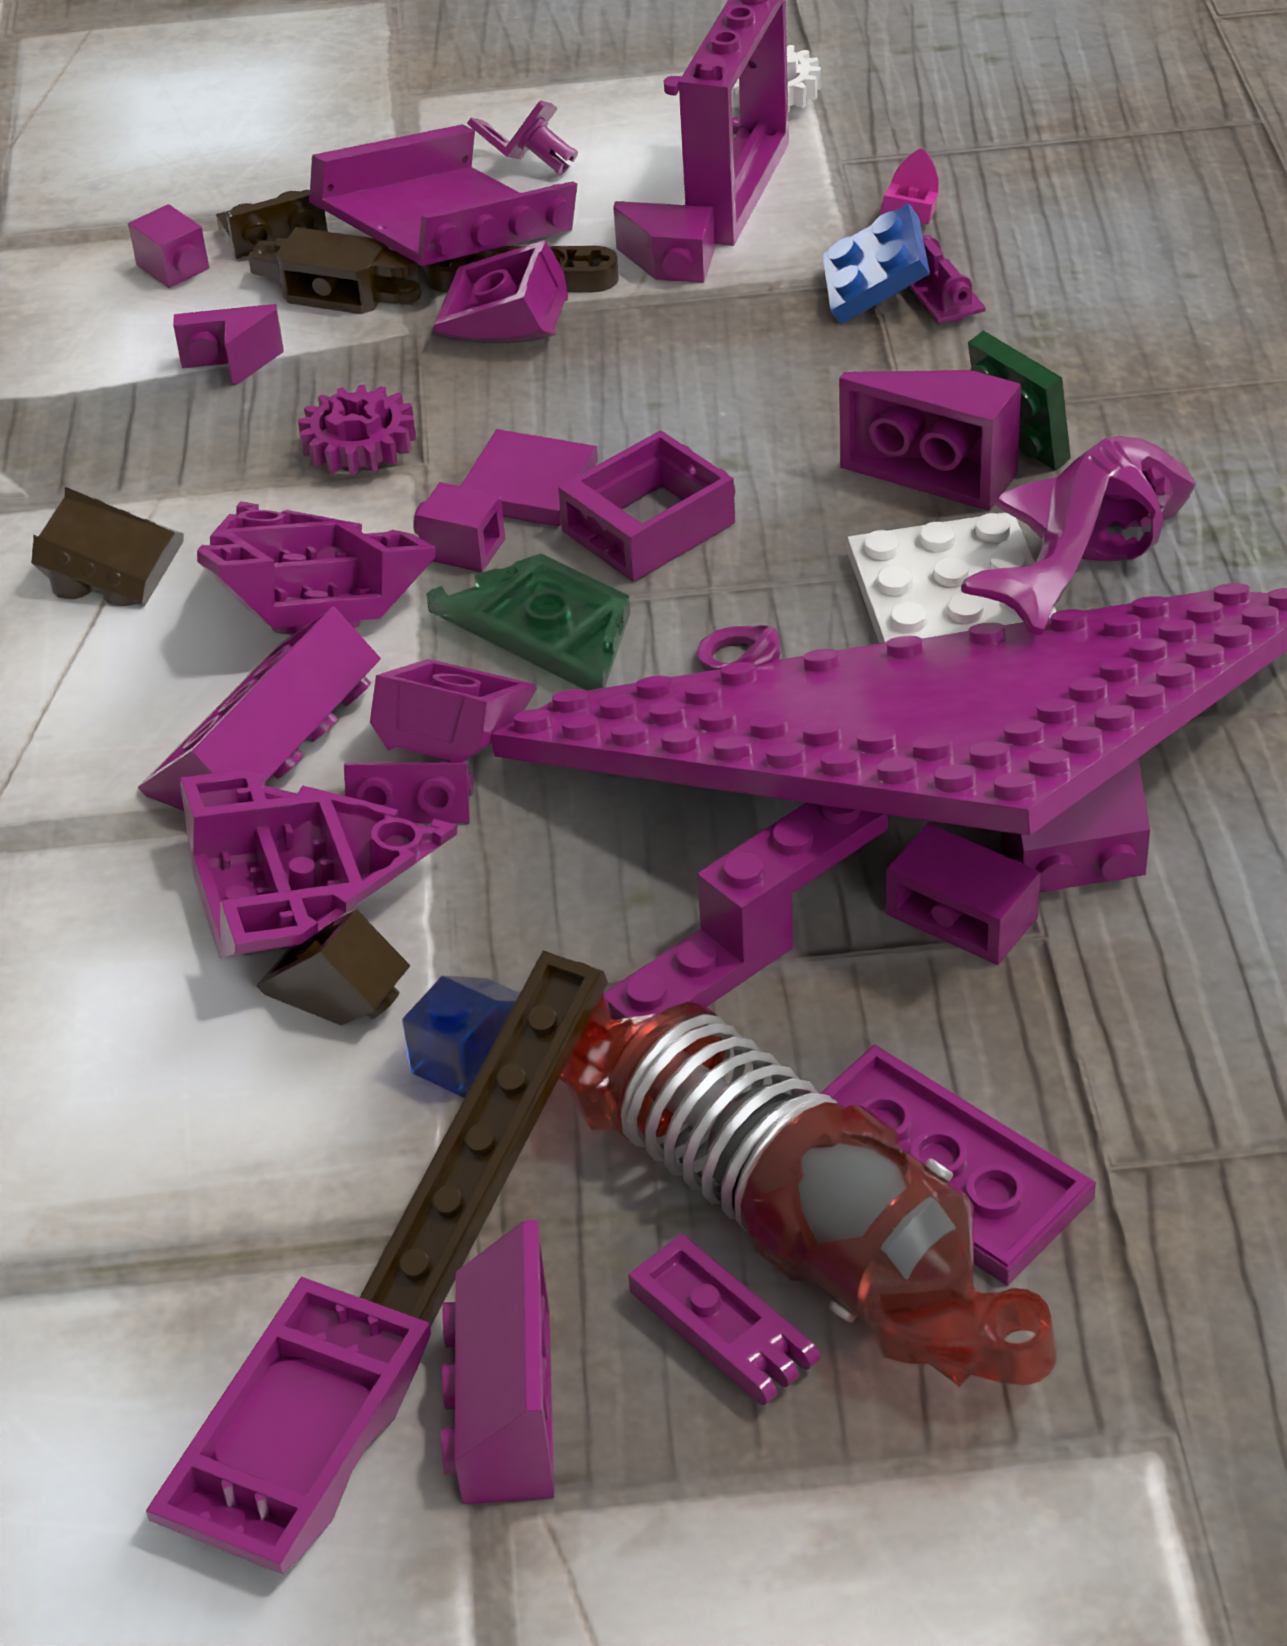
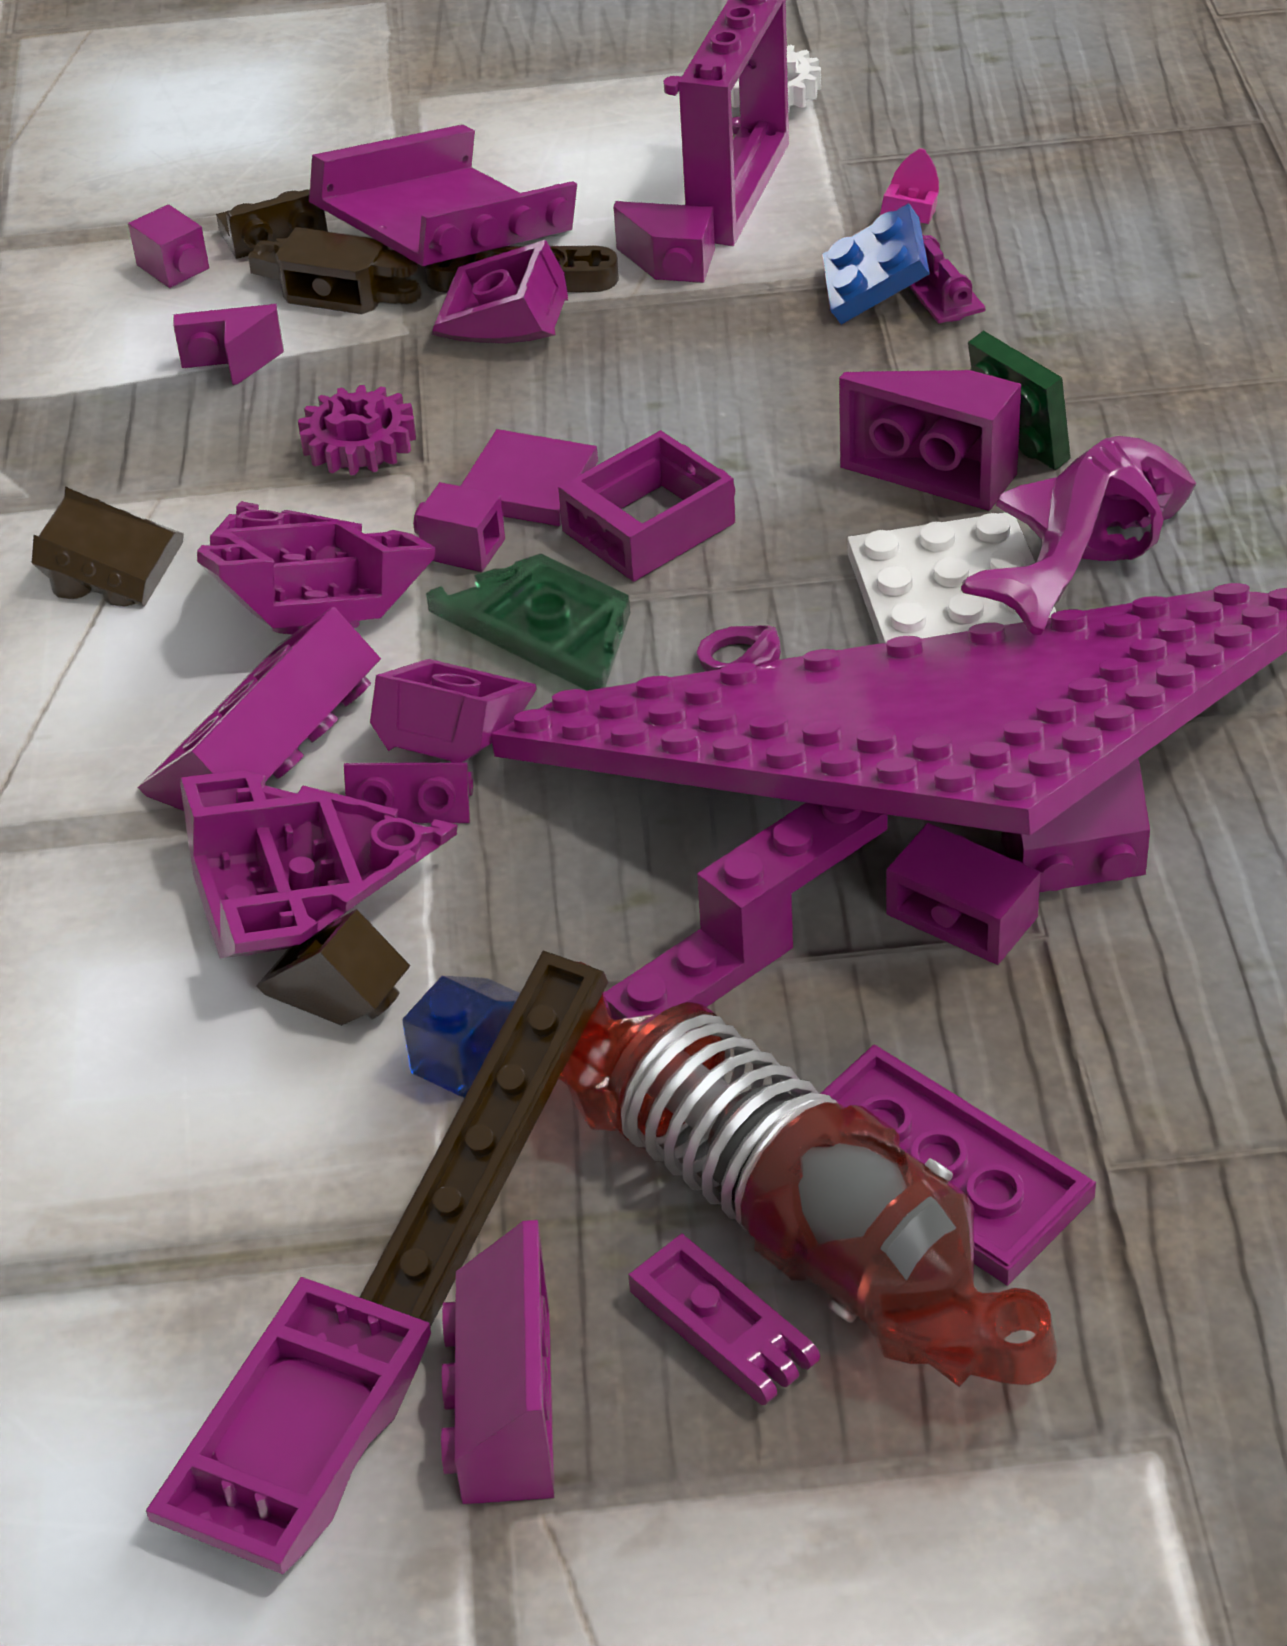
(531, 136): magenta bracket -> none

